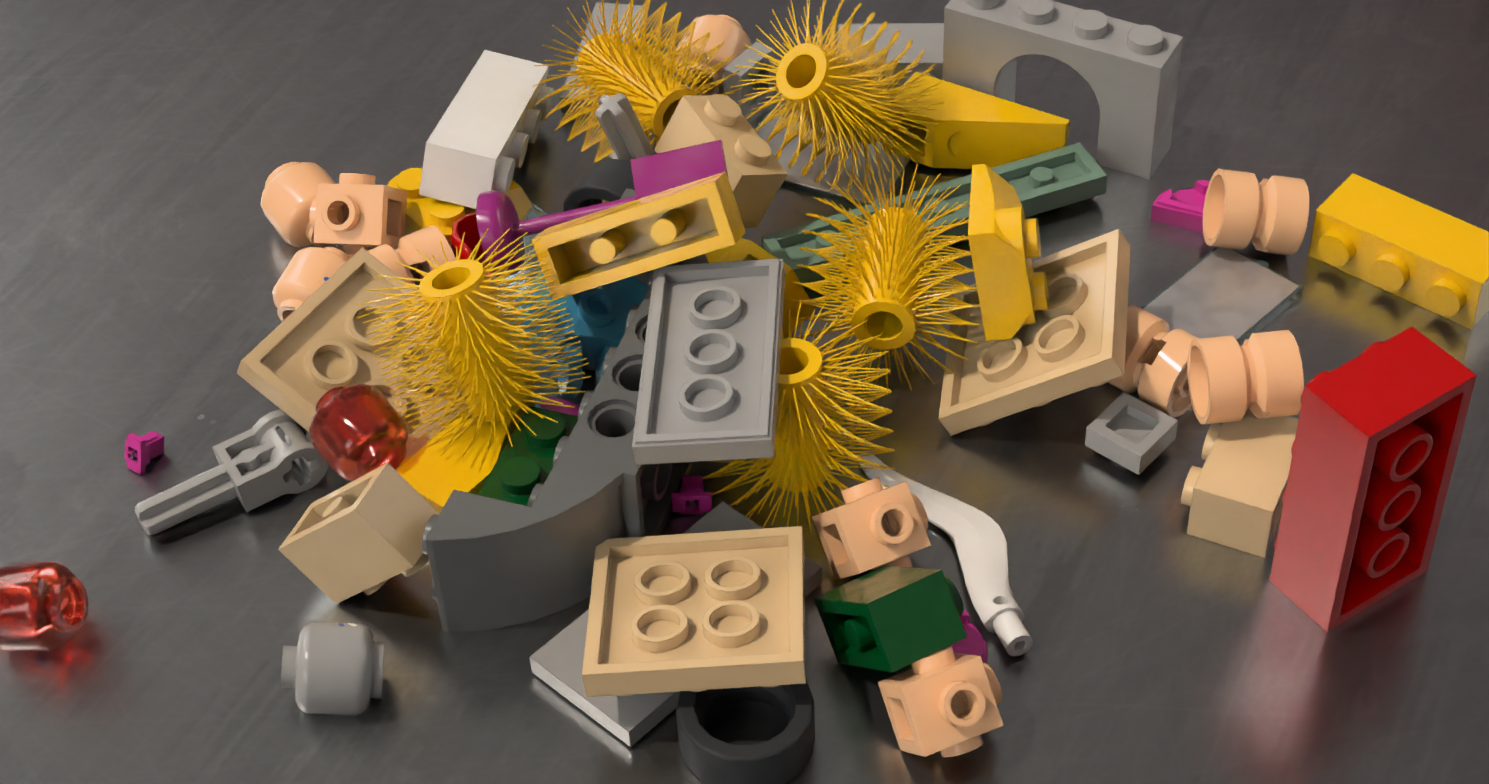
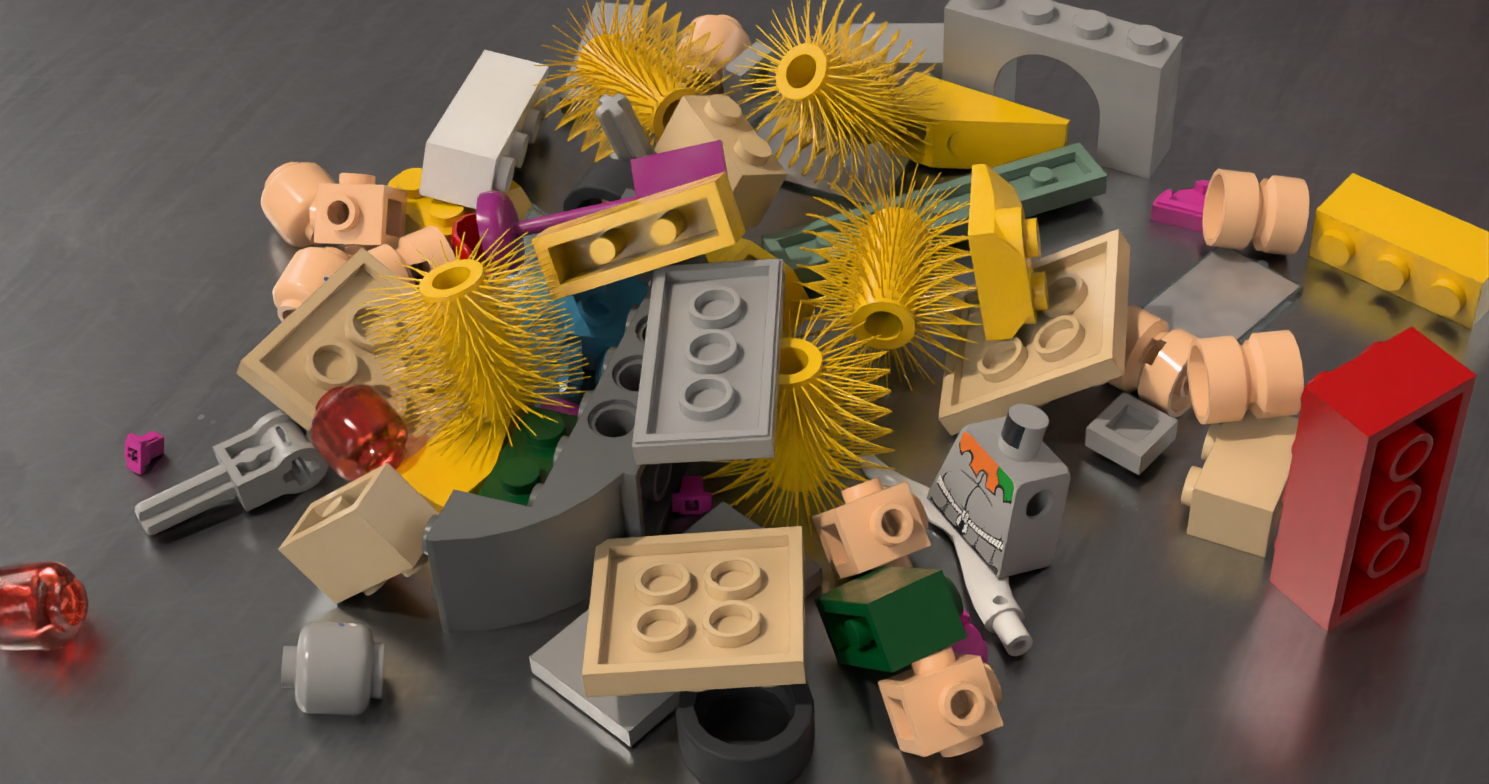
(1004, 491): none -> light grey torso

